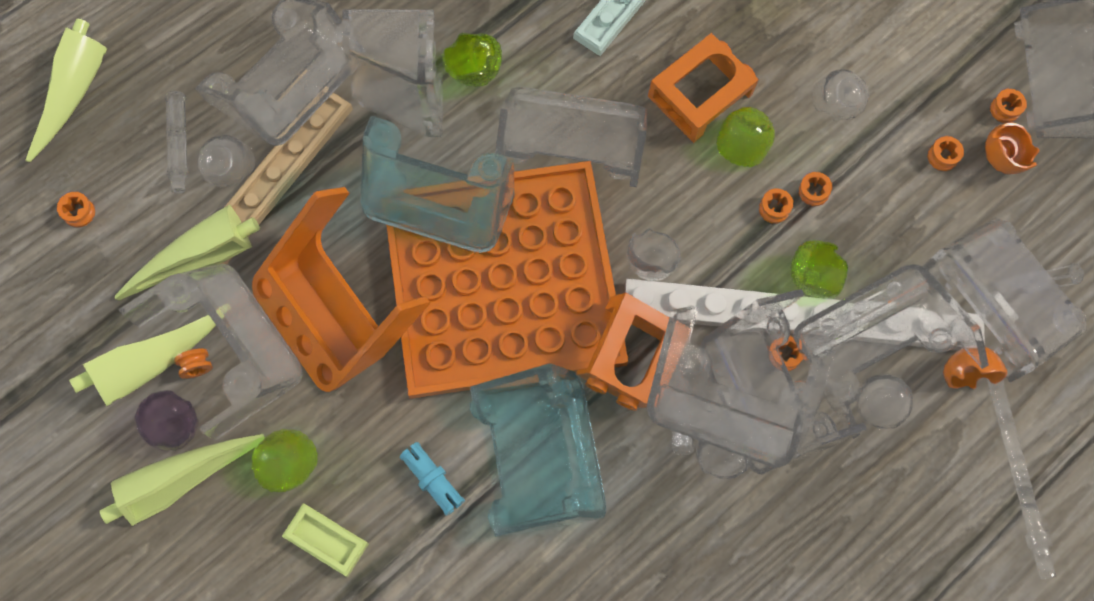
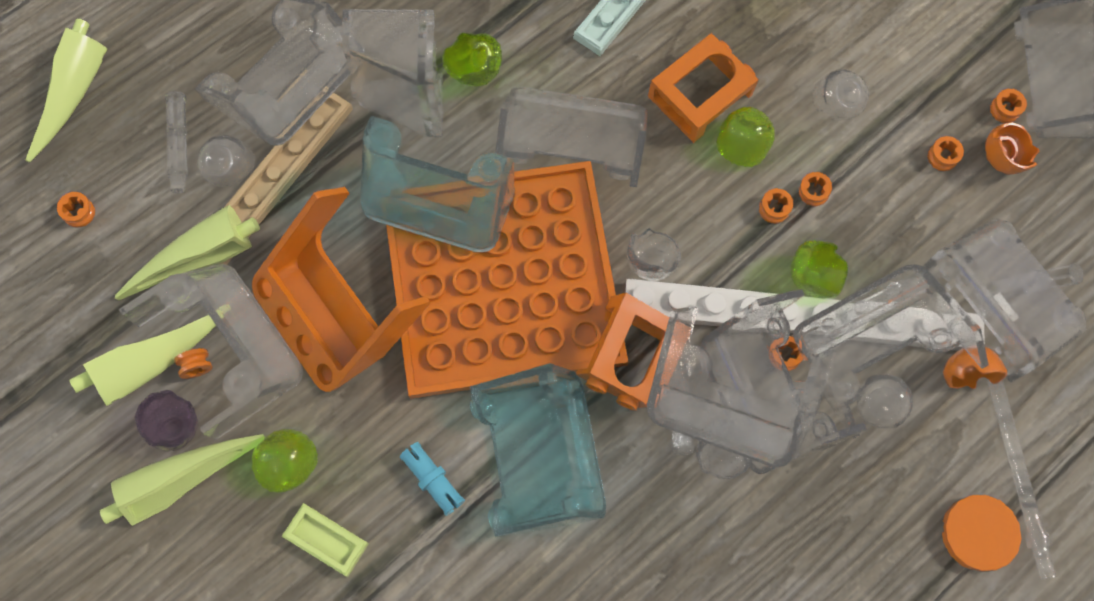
(981, 533): none -> orange tile

